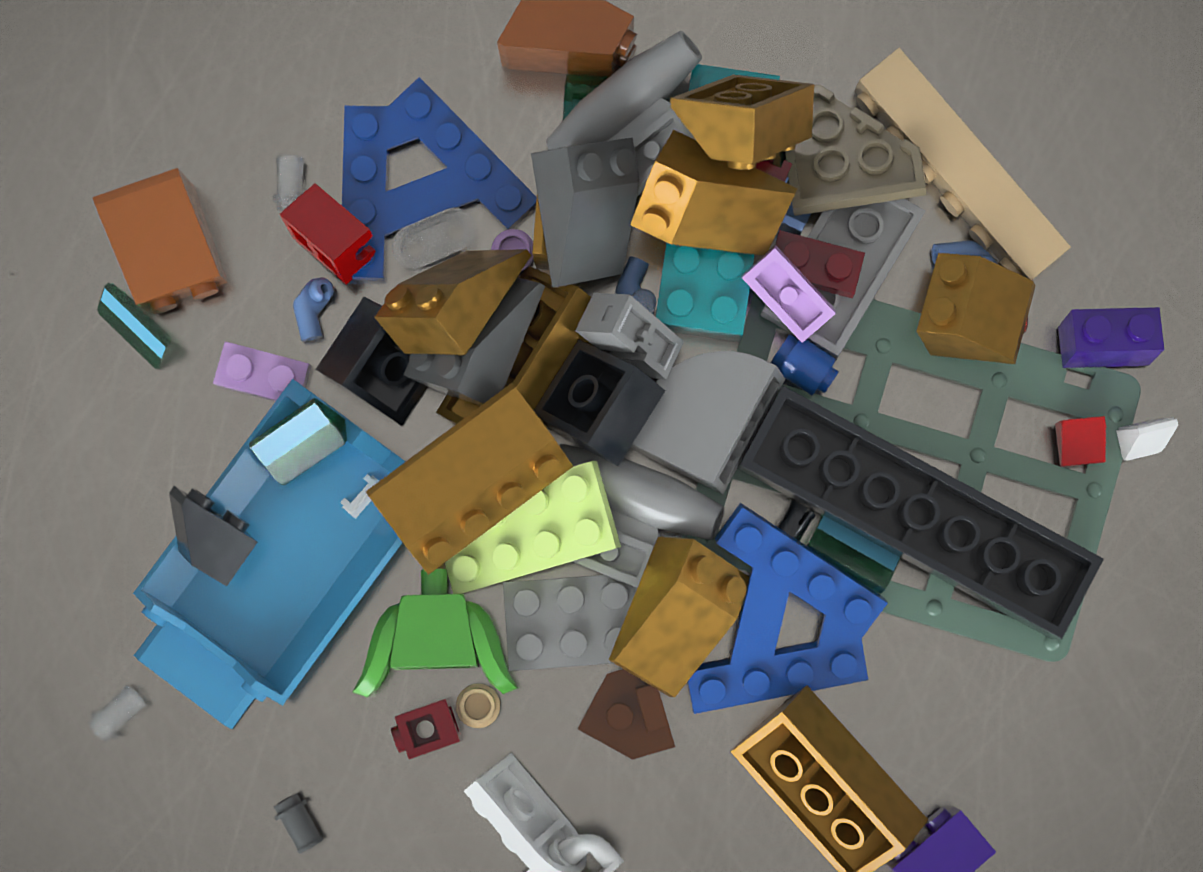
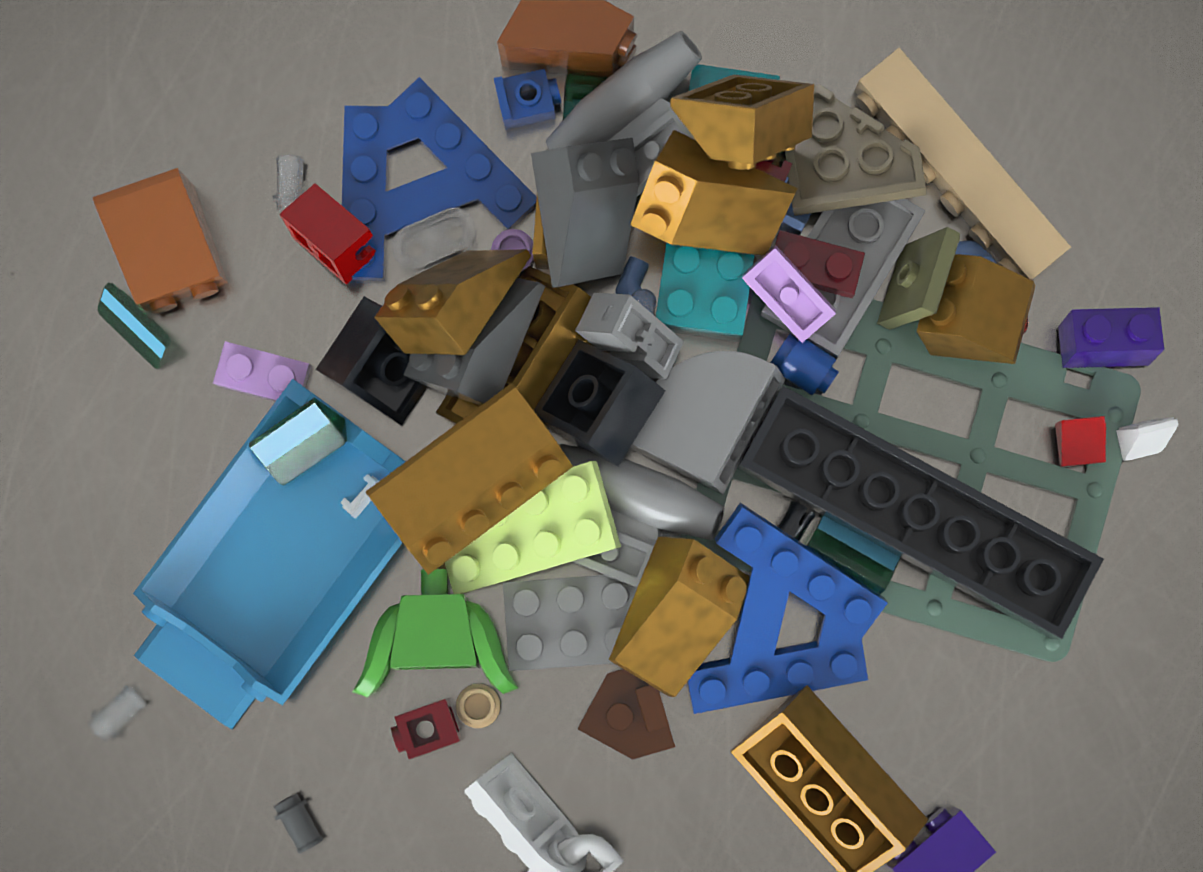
(207, 538): black slope -> none
(308, 306): medium blue arm -> none
(519, 112): none -> blue brick
(919, 278): none -> olive plate

